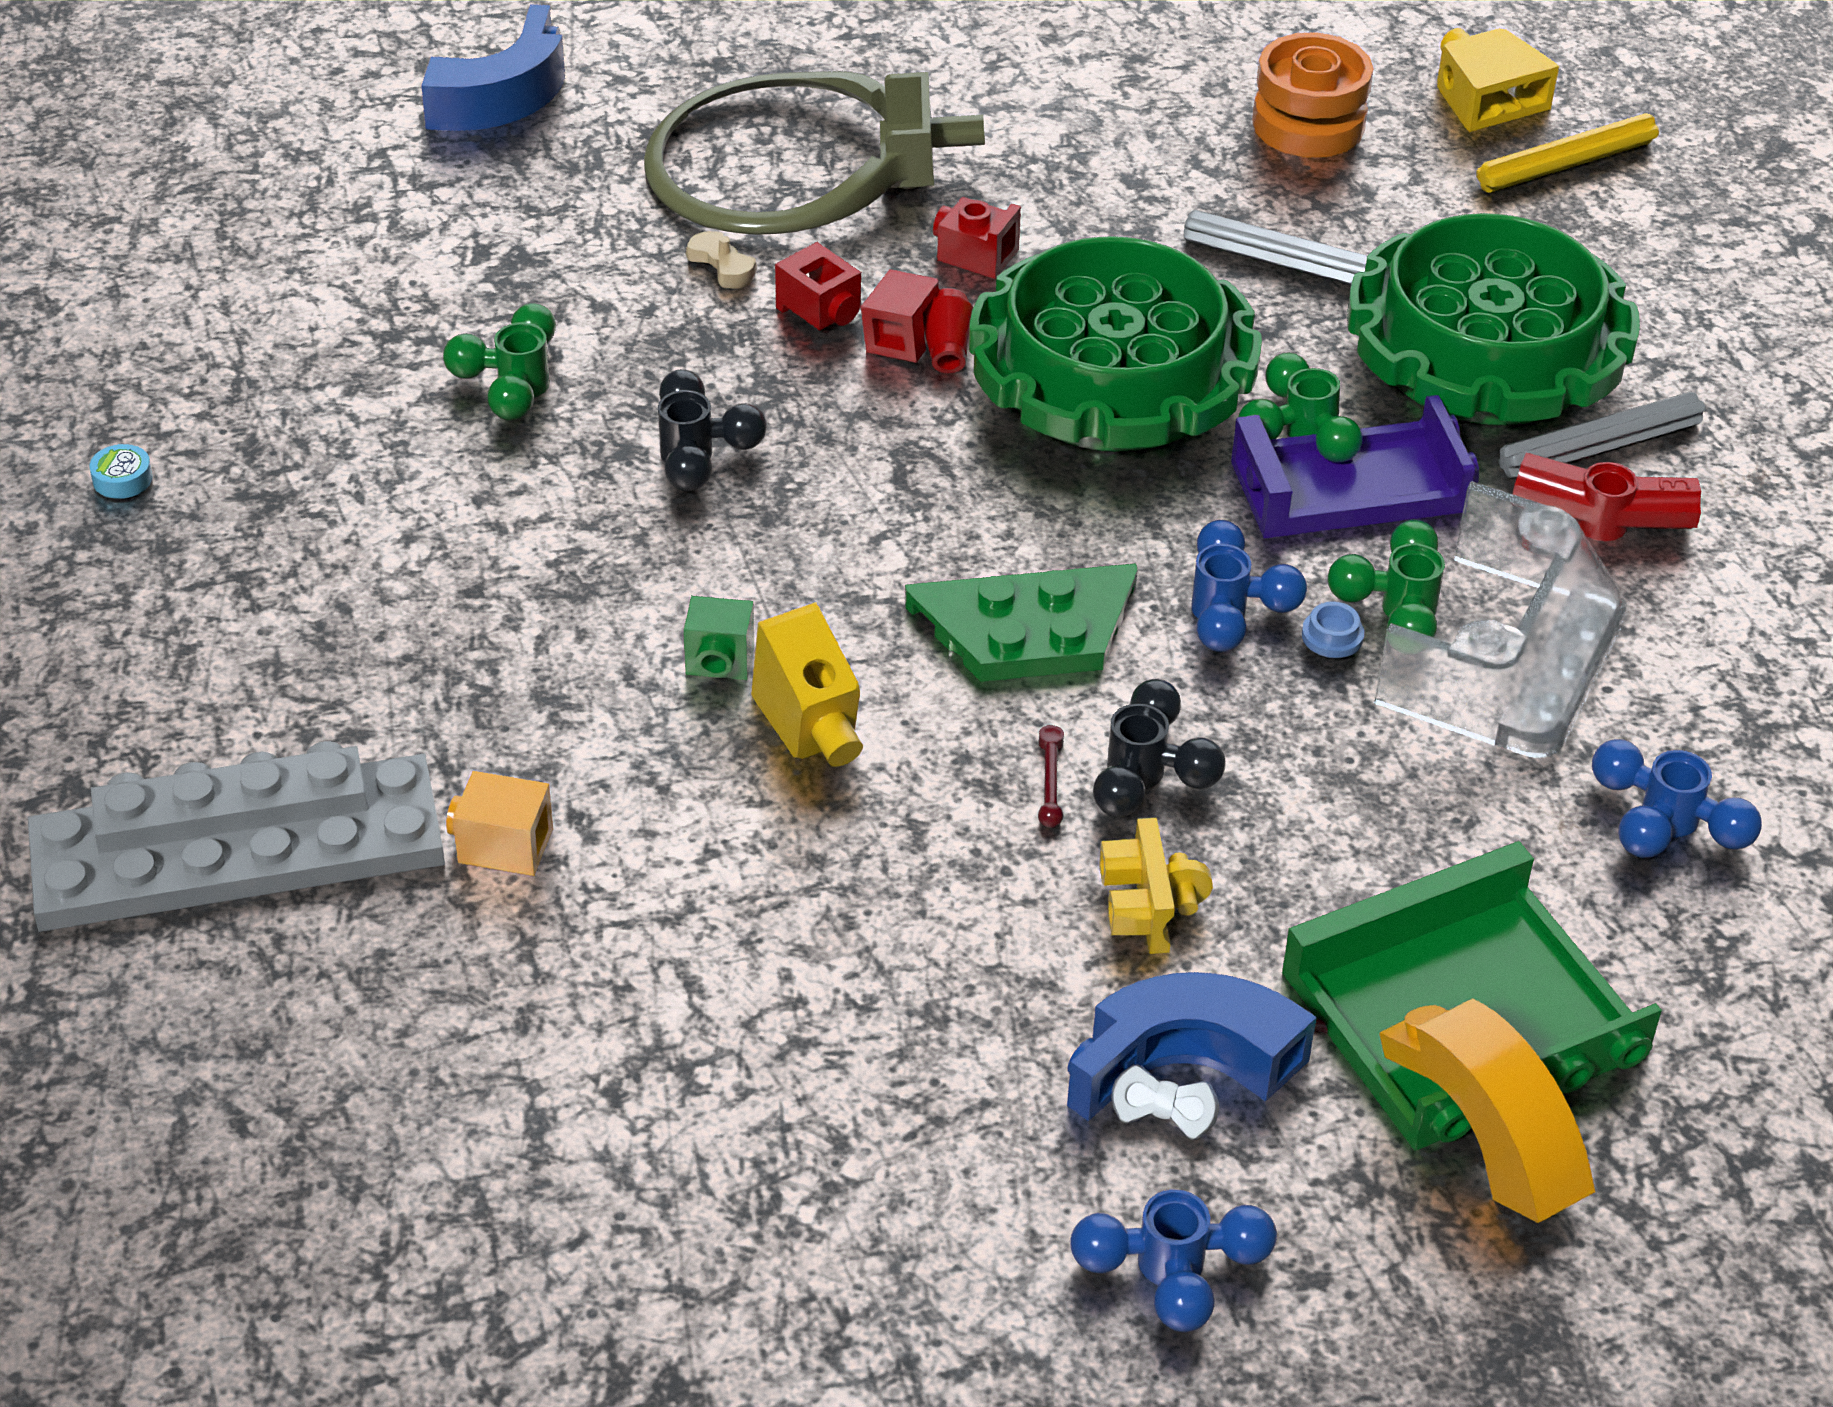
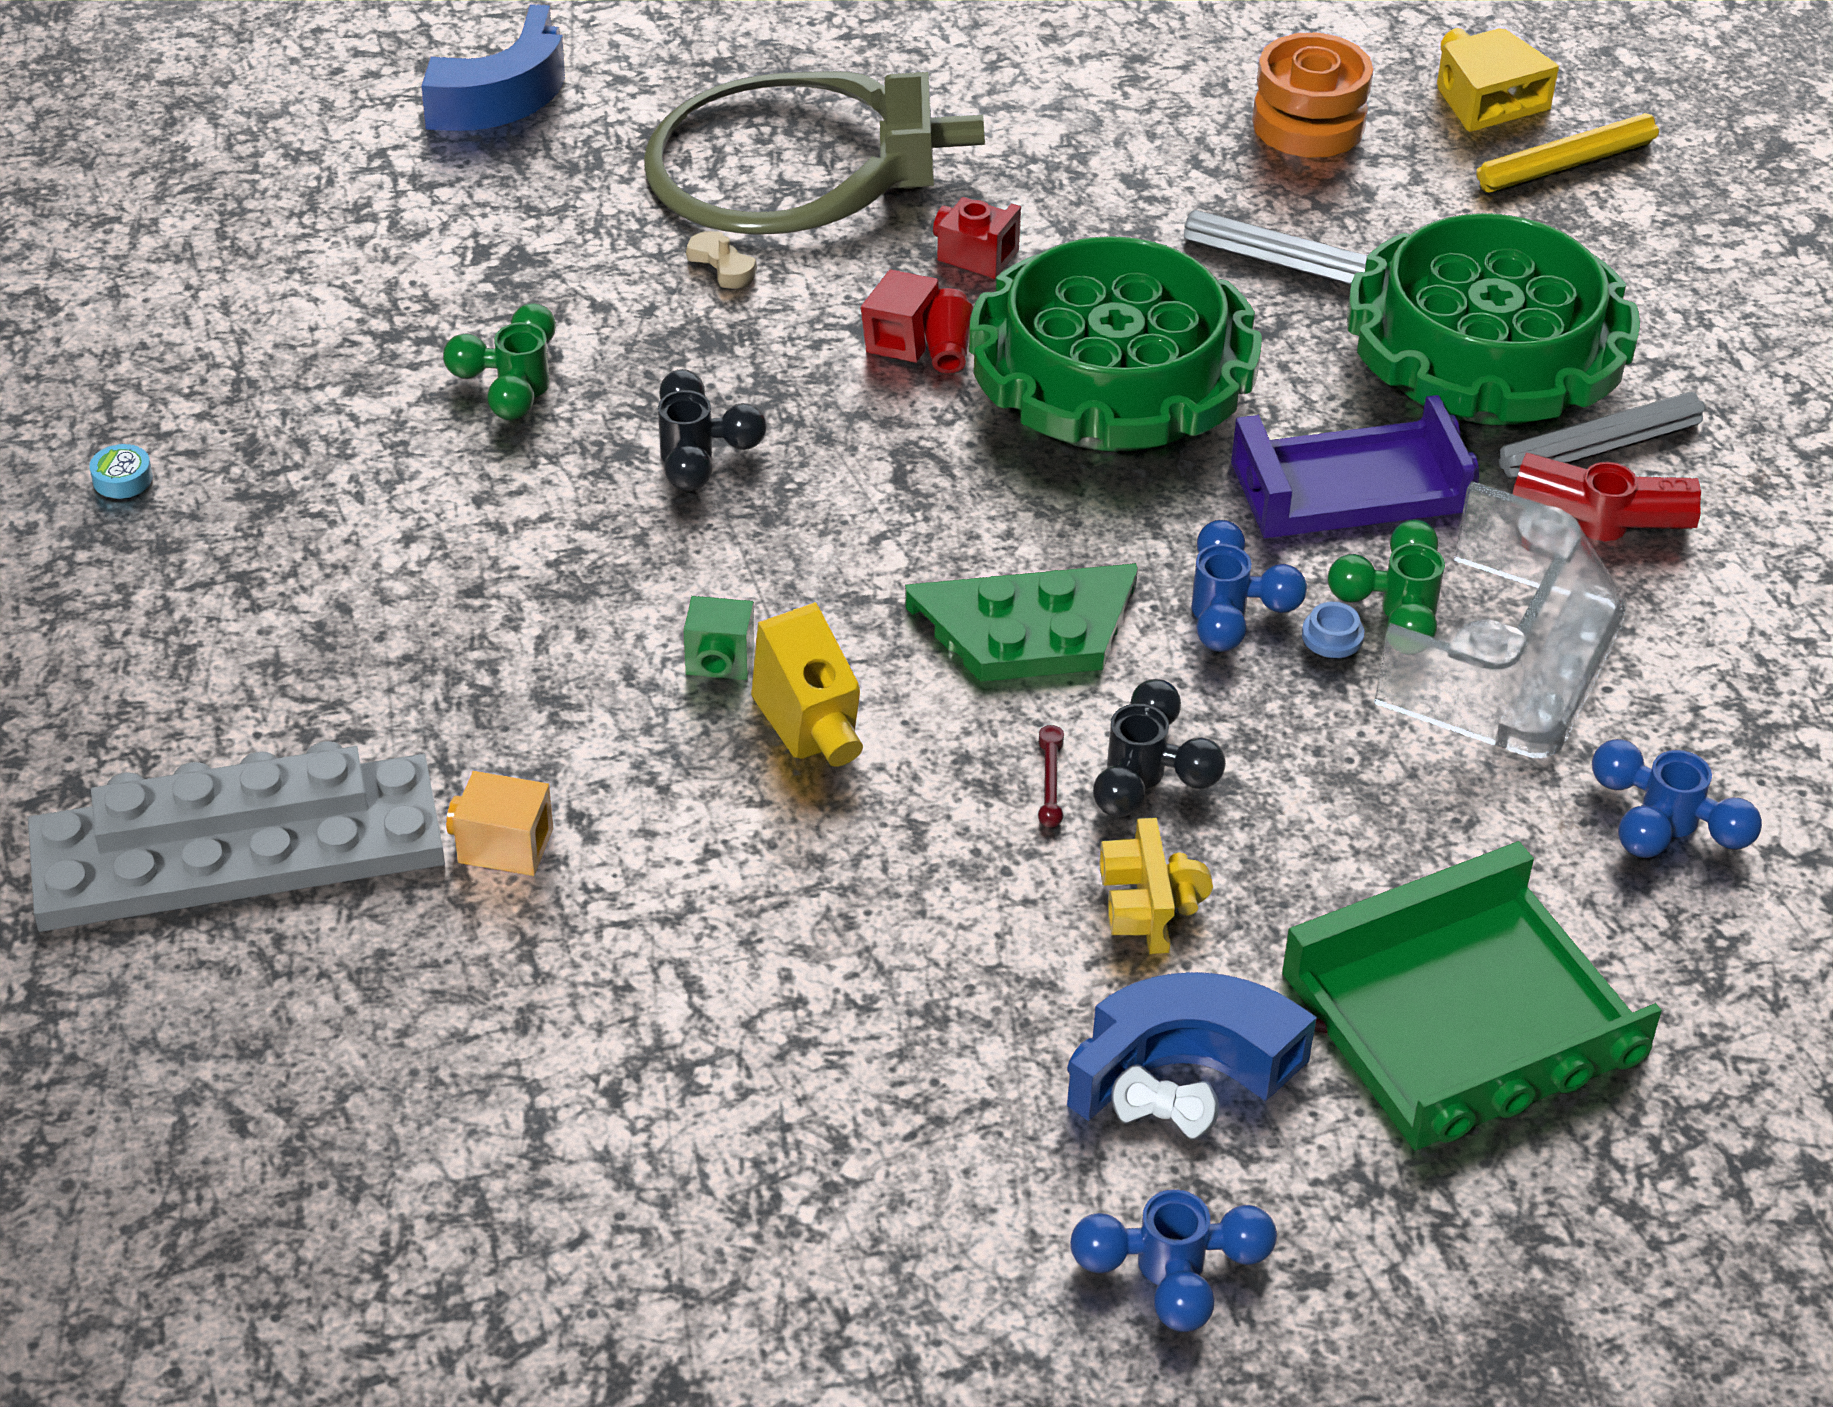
(825, 296): red brick -> none
(1310, 407): green piece -> none
(1509, 1098): light orange arch -> none

